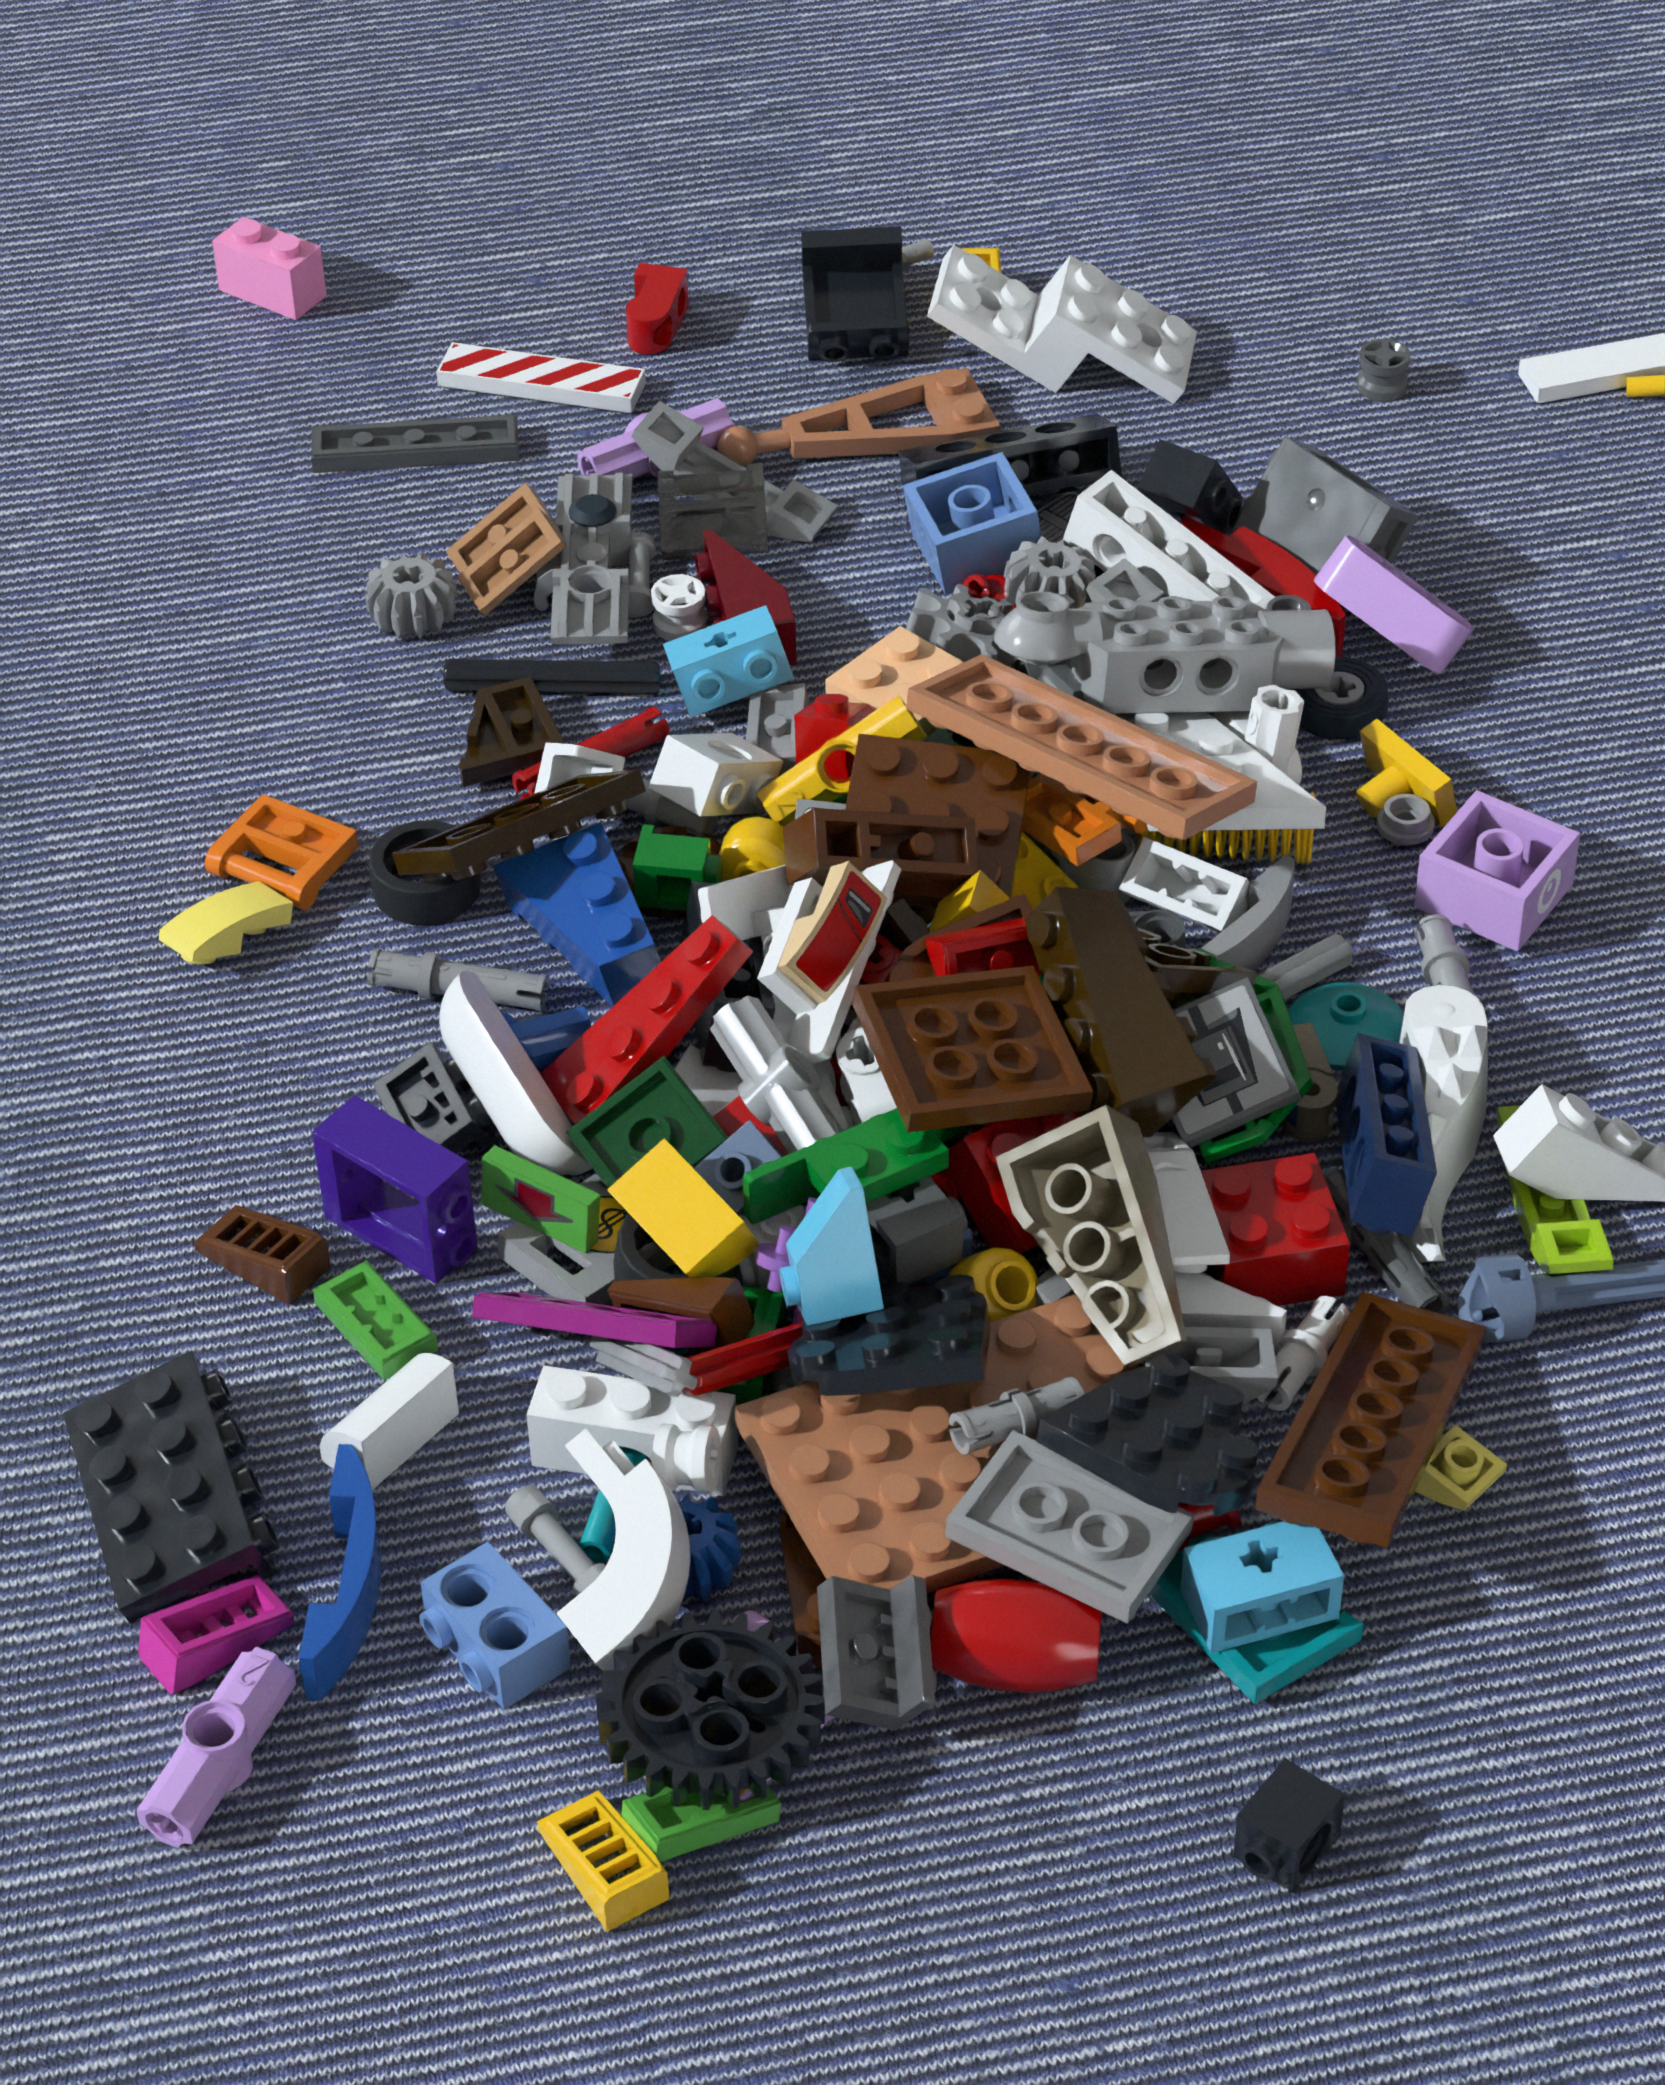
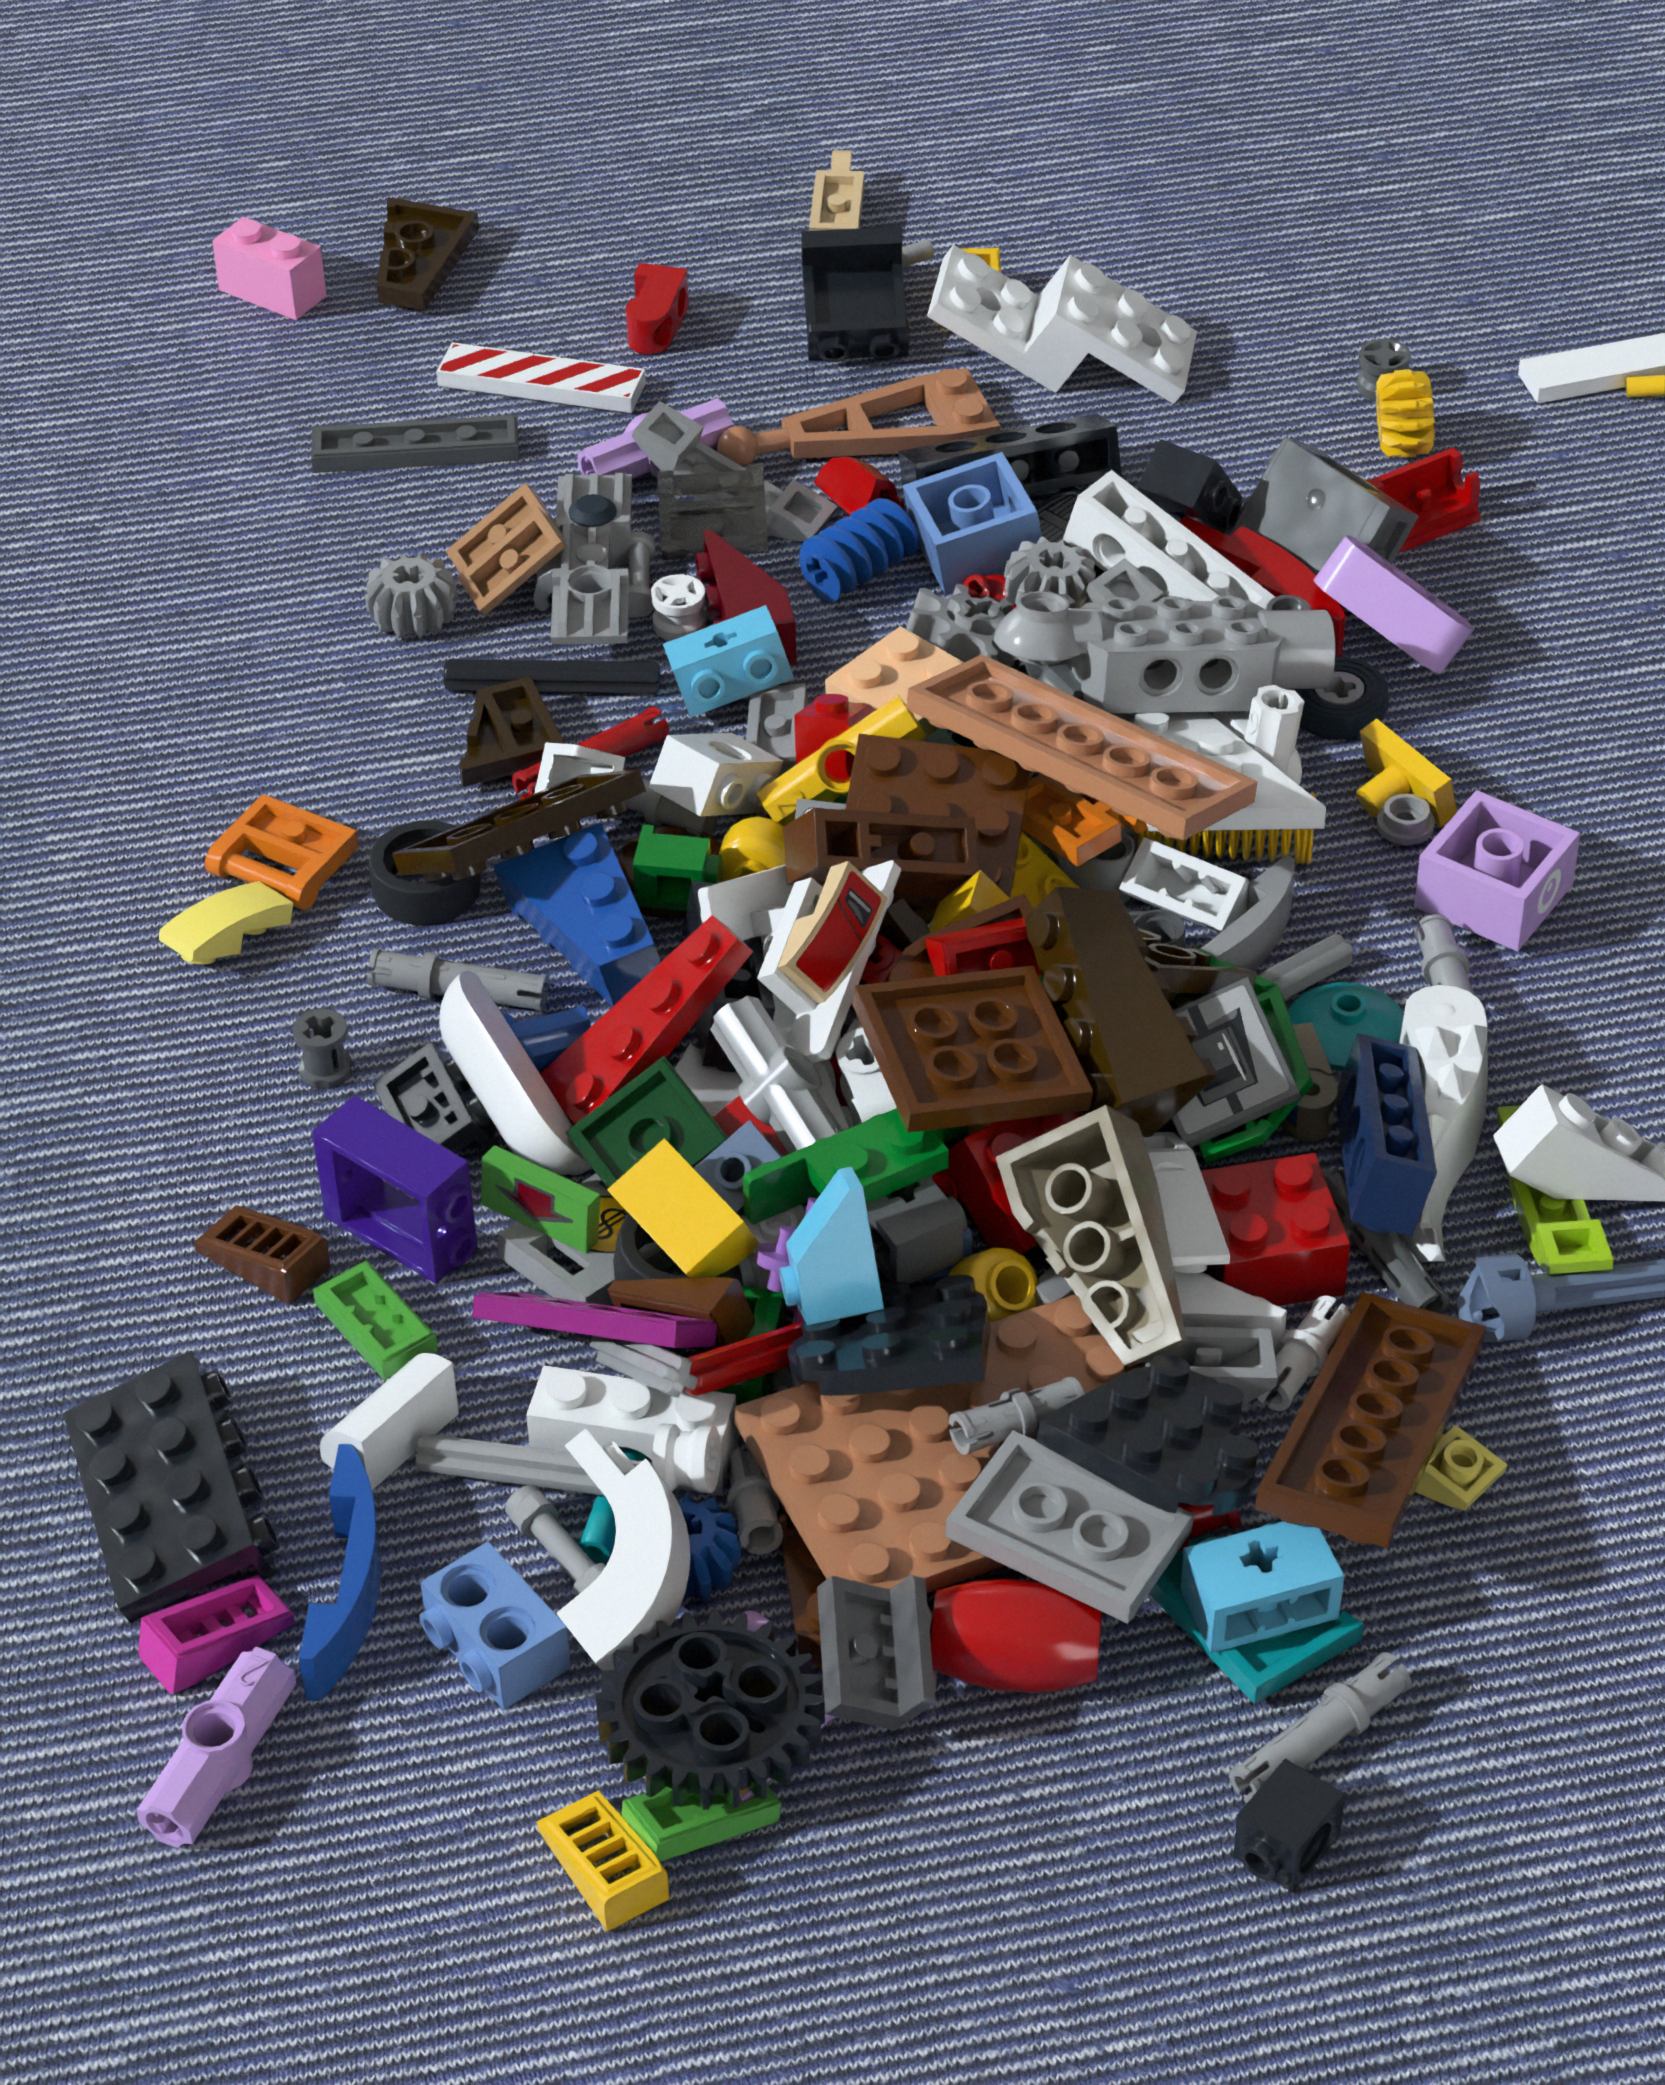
(326, 1045): none -> dark grey bush
(420, 250): none -> dark brown wing
(504, 1463): none -> light grey axle
(753, 1504): none -> light grey axle
(837, 195): none -> tan plate
(855, 483): none -> red brick
(857, 549): none -> blue piece
(1341, 1713): none -> light grey pin
(1405, 413): none -> yellow gear
(1435, 494): none -> red hinge

